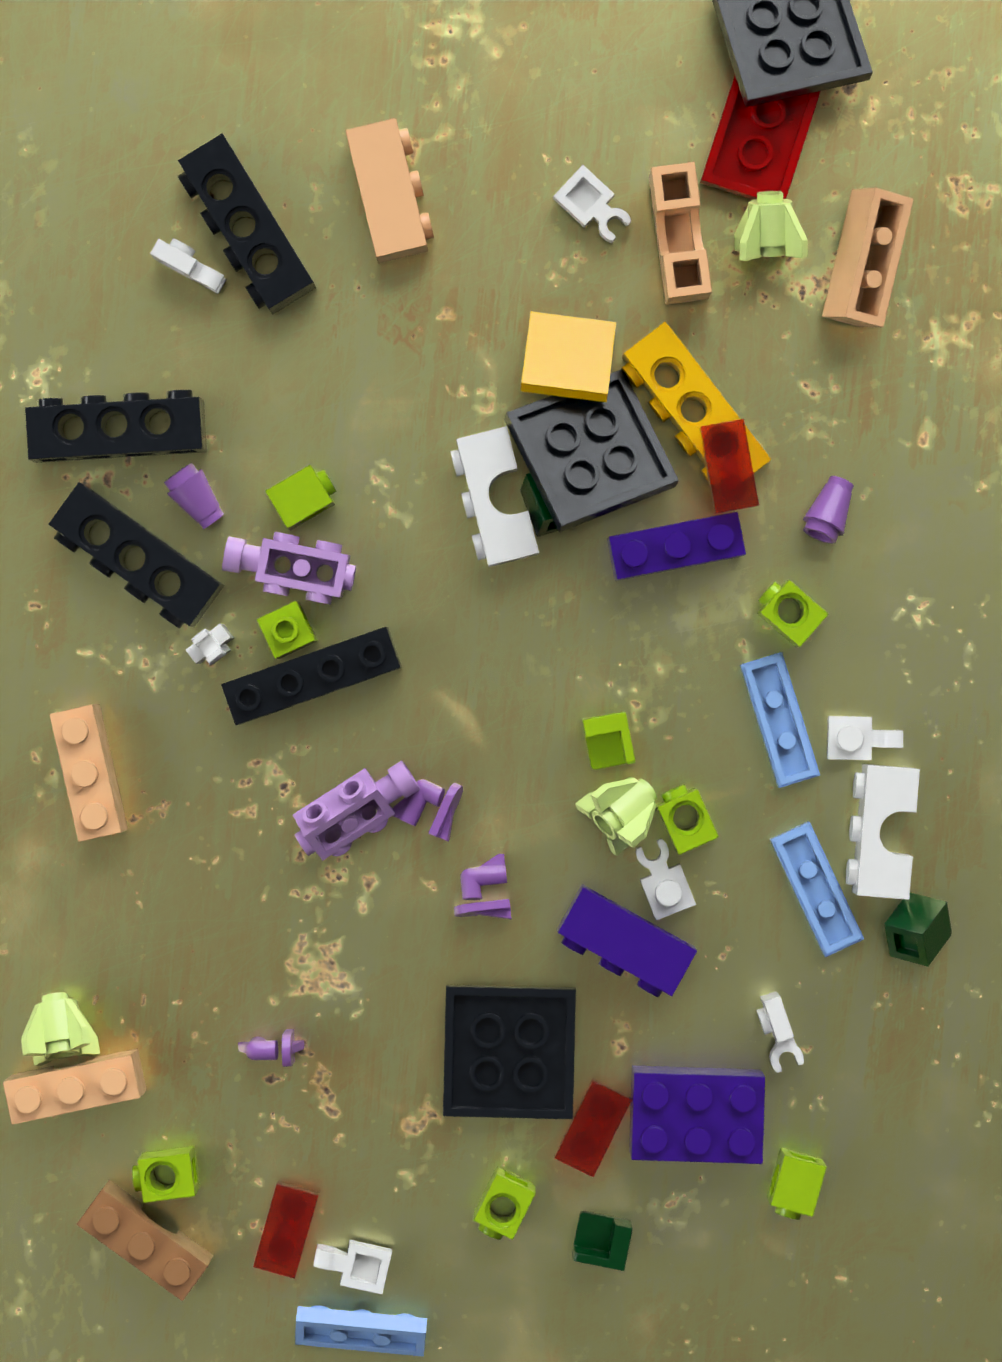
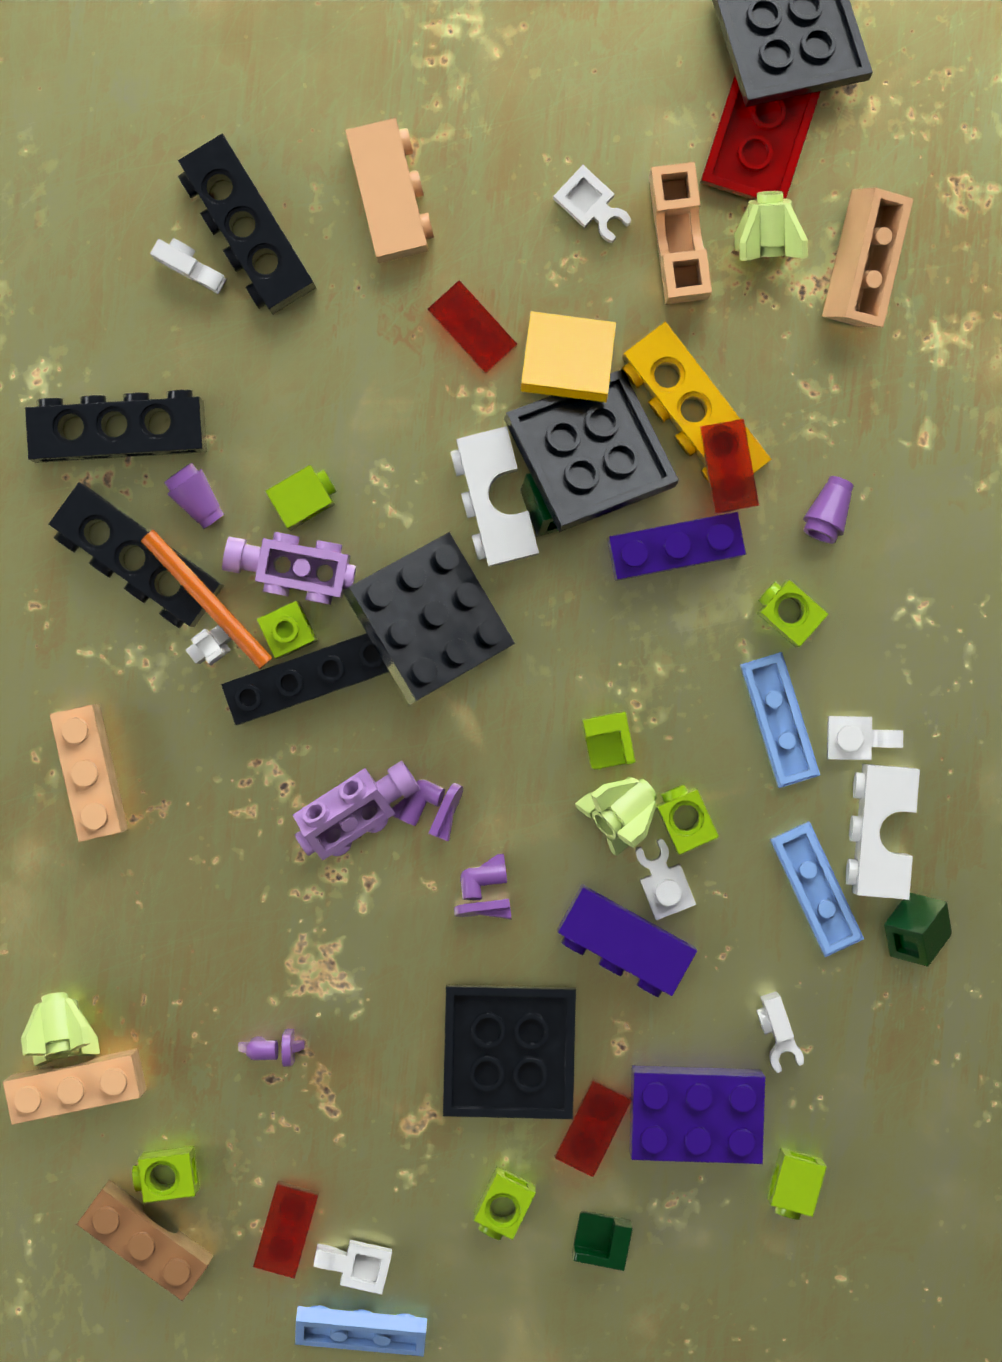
(206, 599): none -> orange bar
(428, 618): none -> black plate
(472, 327): none -> clear red plate

